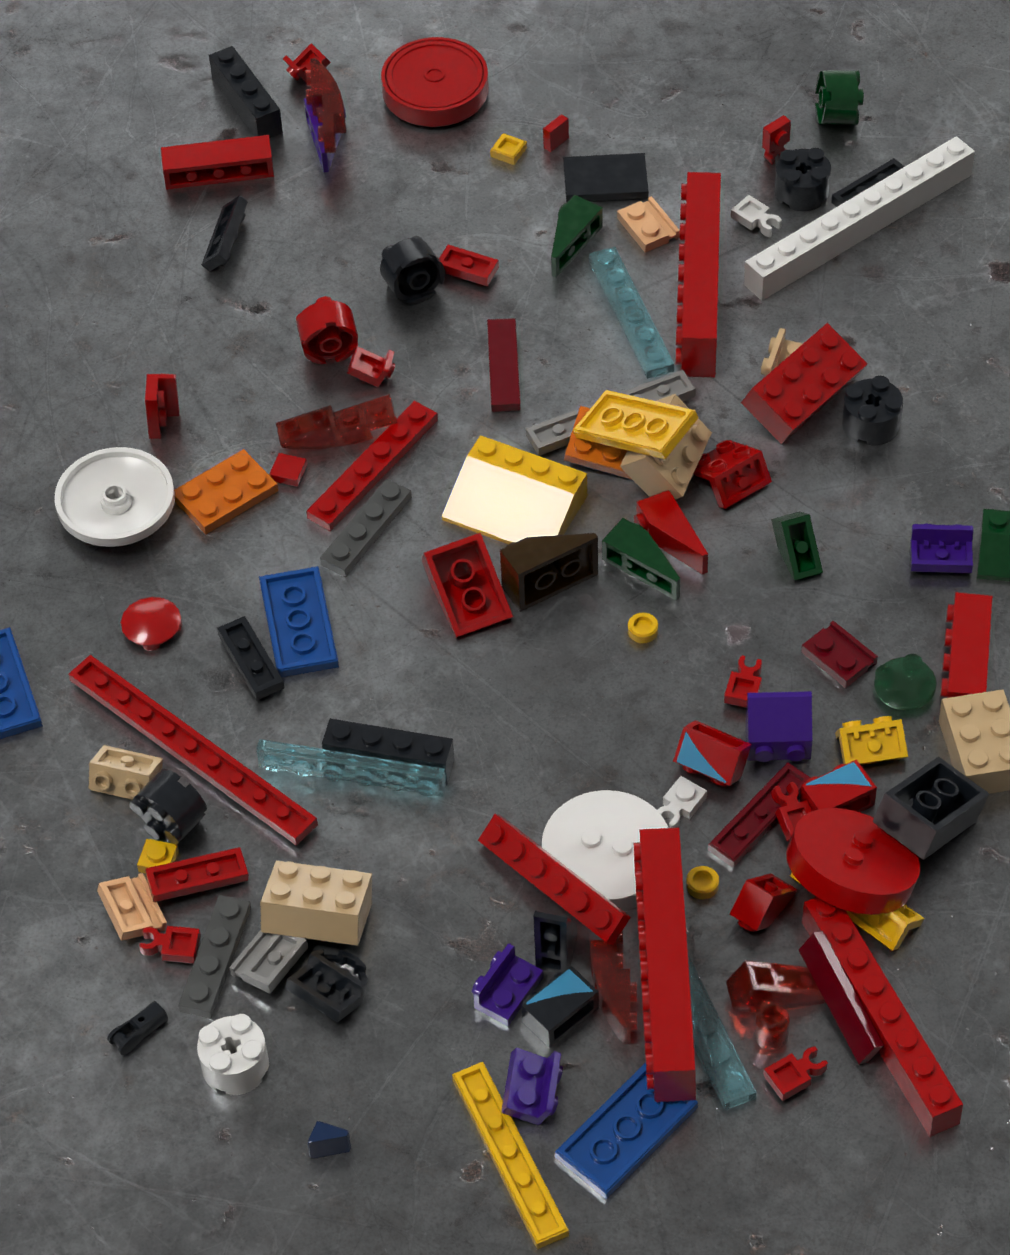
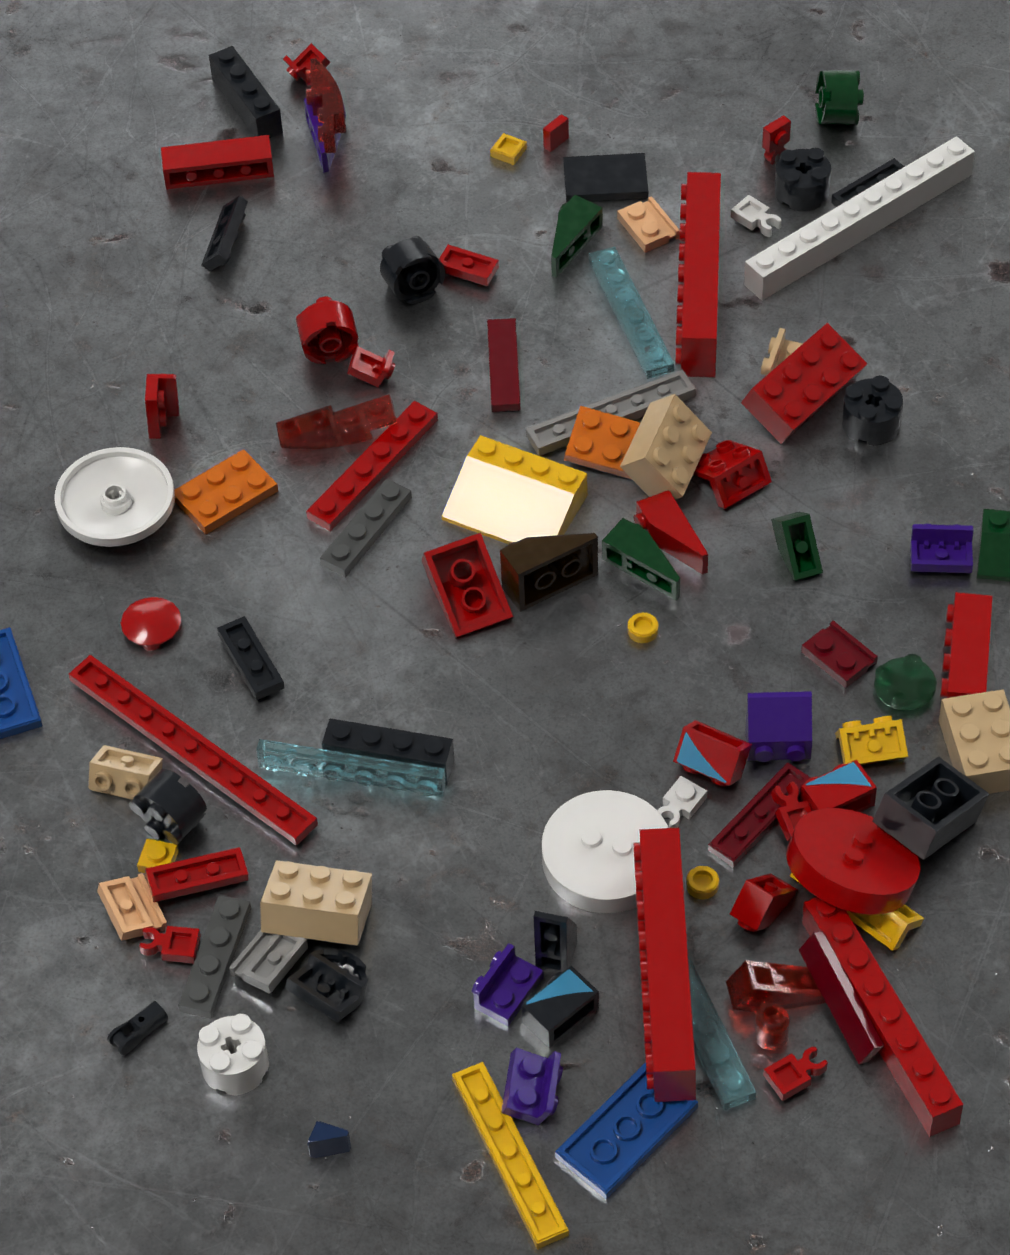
(288, 469): red tile -> none
(298, 622): blue tile -> none
(435, 81): red brick -> none
(554, 879): red plate -> none
(614, 987): clear red slope -> none
(635, 424): yellow tile -> none
(743, 682): red plate -> none

